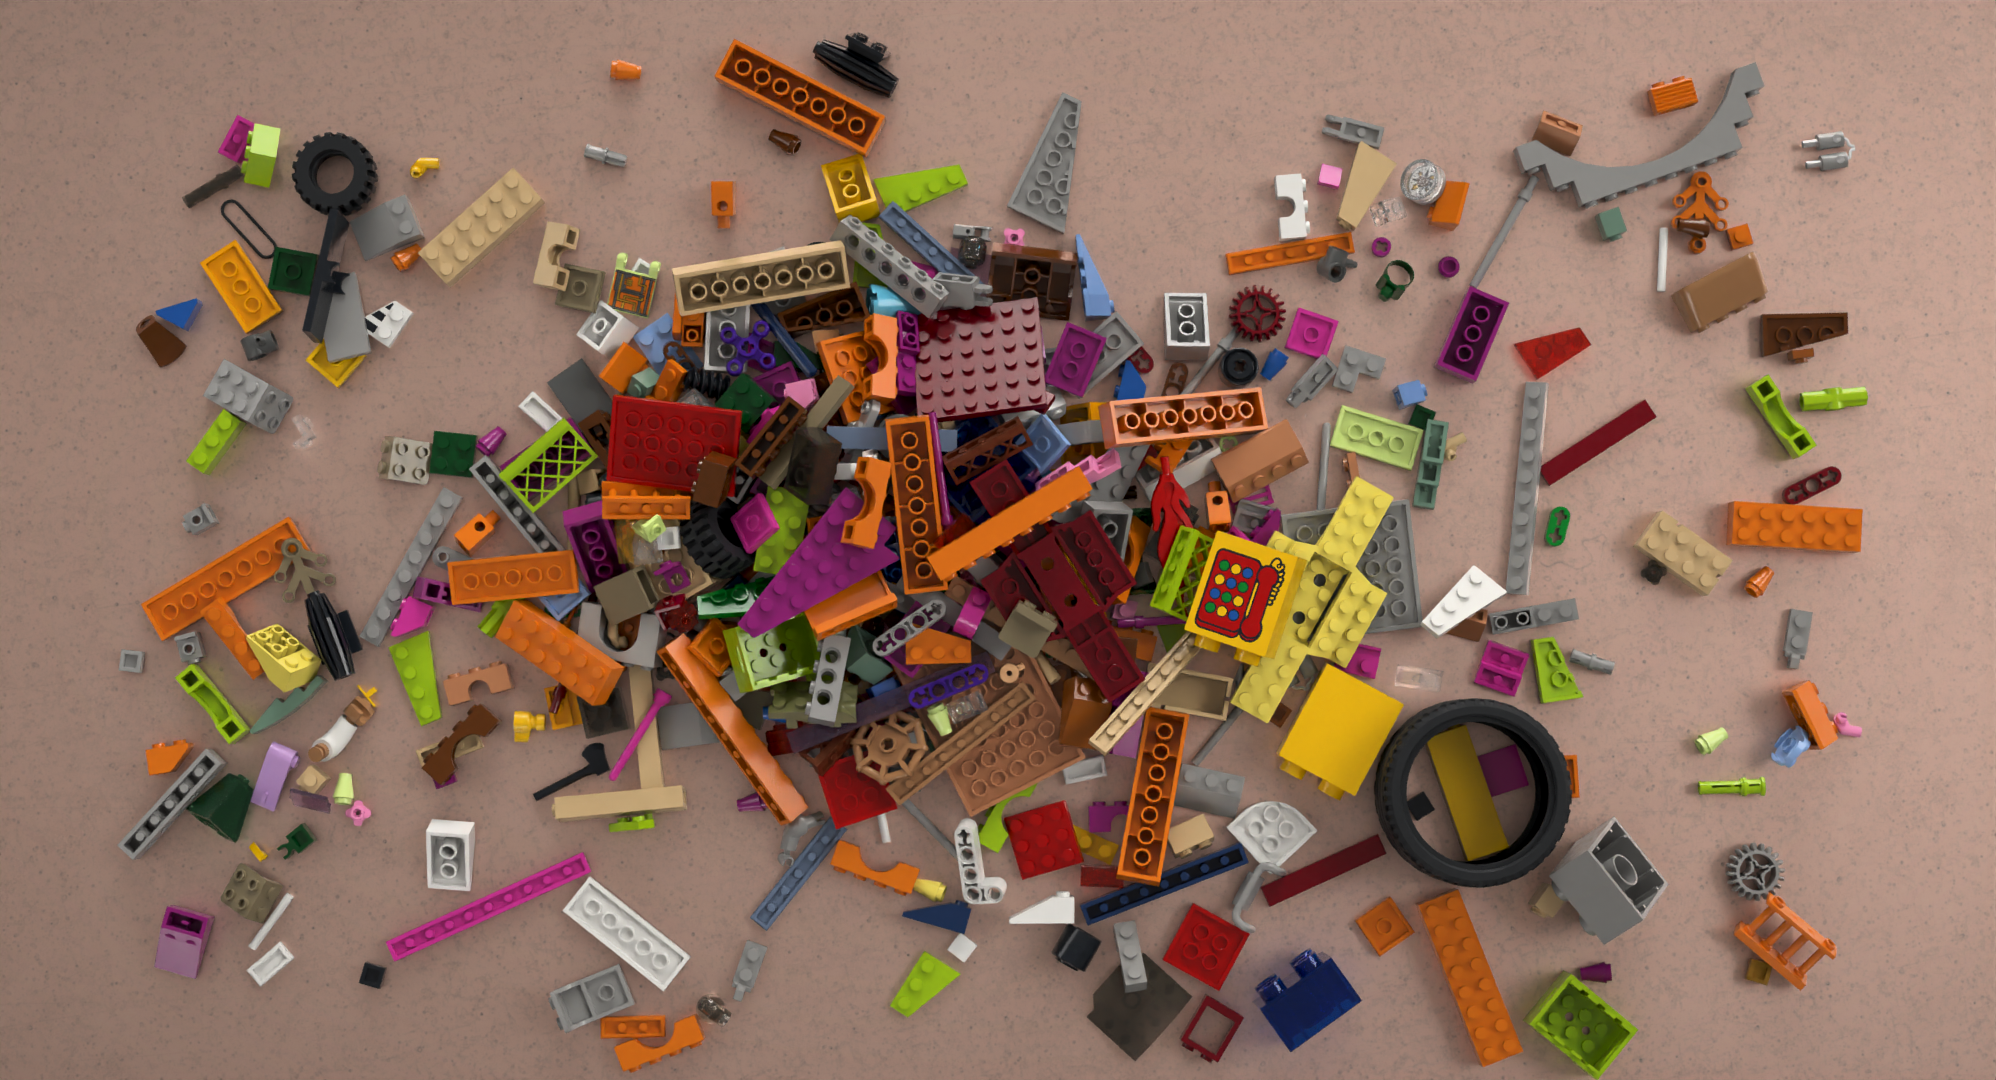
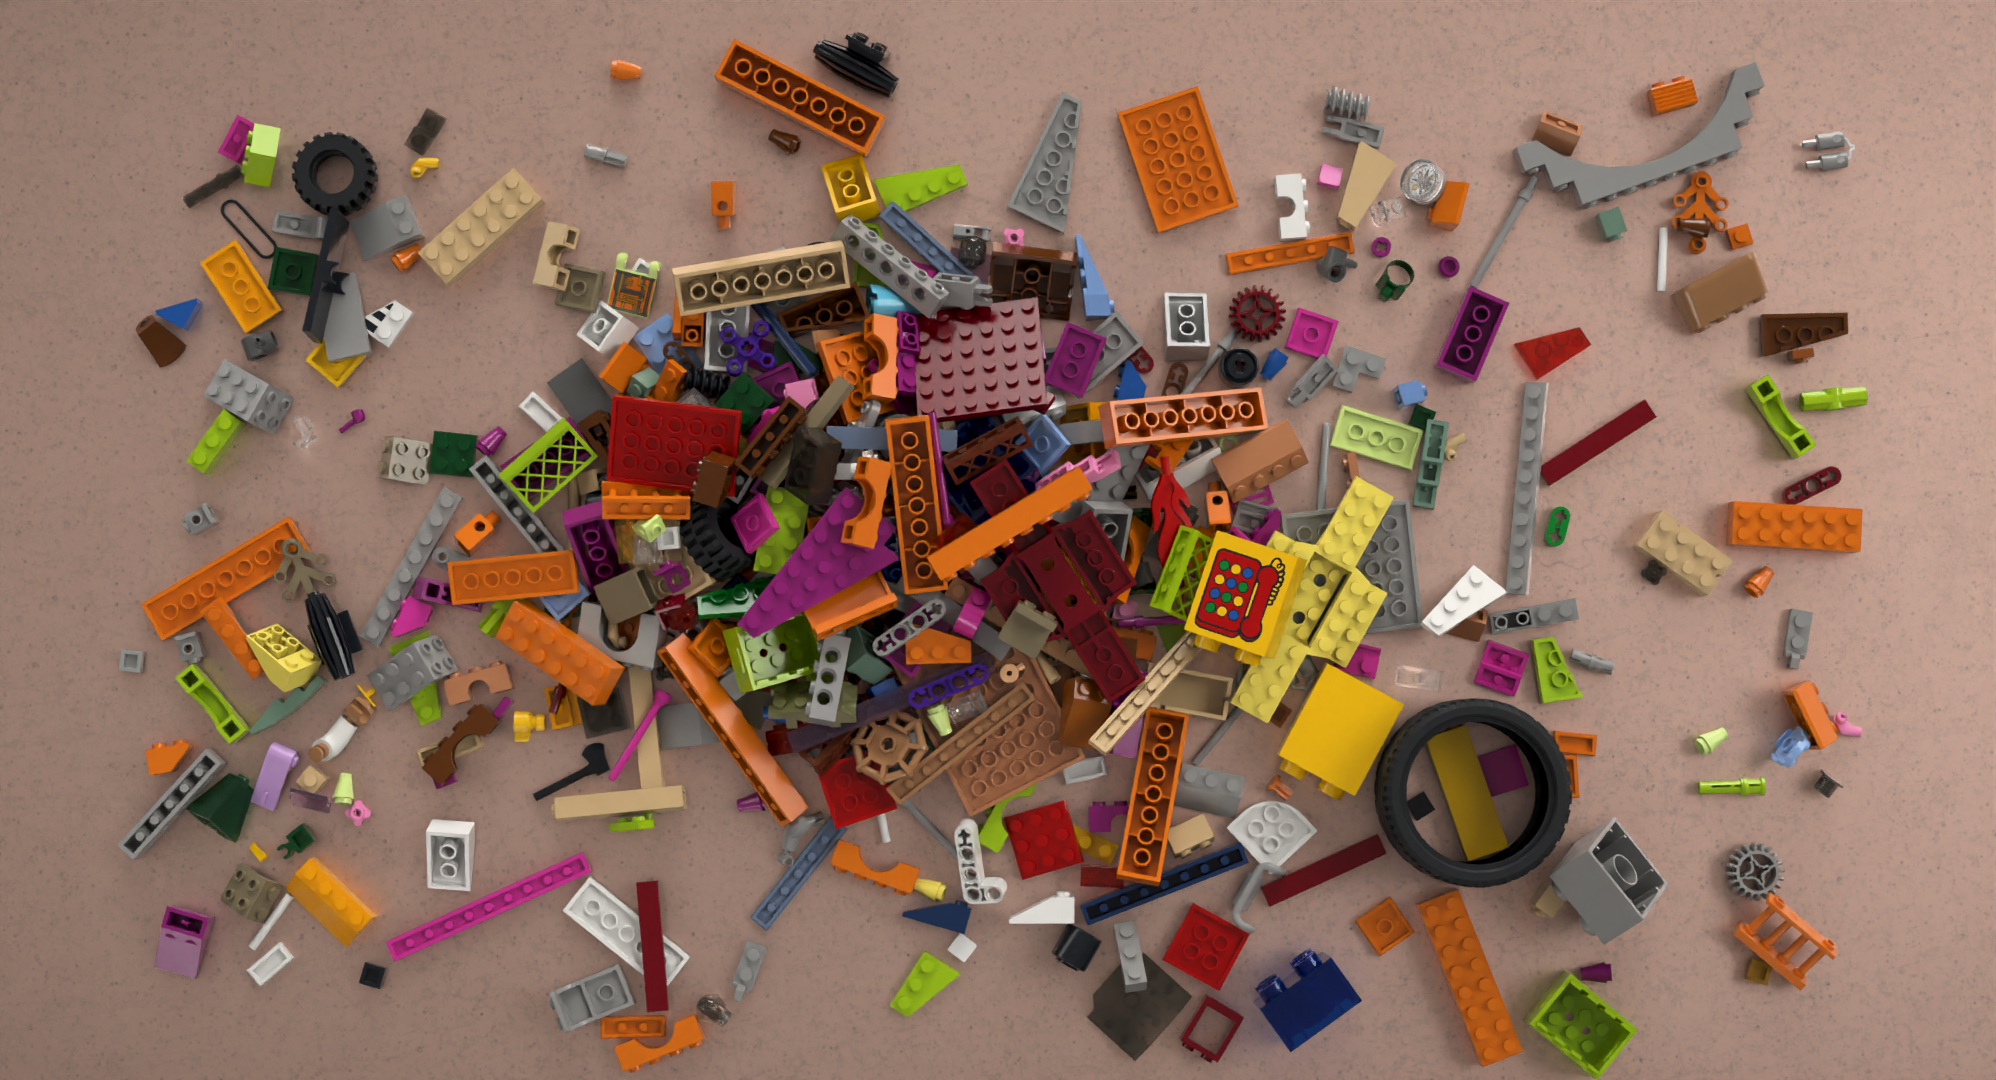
(299, 225): none -> light grey plate
(330, 901): none -> light orange slope
(358, 417): none -> magenta hand
(411, 671): none -> light grey bracket
(425, 132): none -> clear smoke slope
(503, 707): none -> magenta tile
(652, 946): none -> dark red tile
(1177, 159): none -> orange plate
(1279, 787): none -> orange piece
(1347, 103): none -> light grey piece
(1576, 743): none -> orange tile
(1827, 784): none -> clear smoke piece

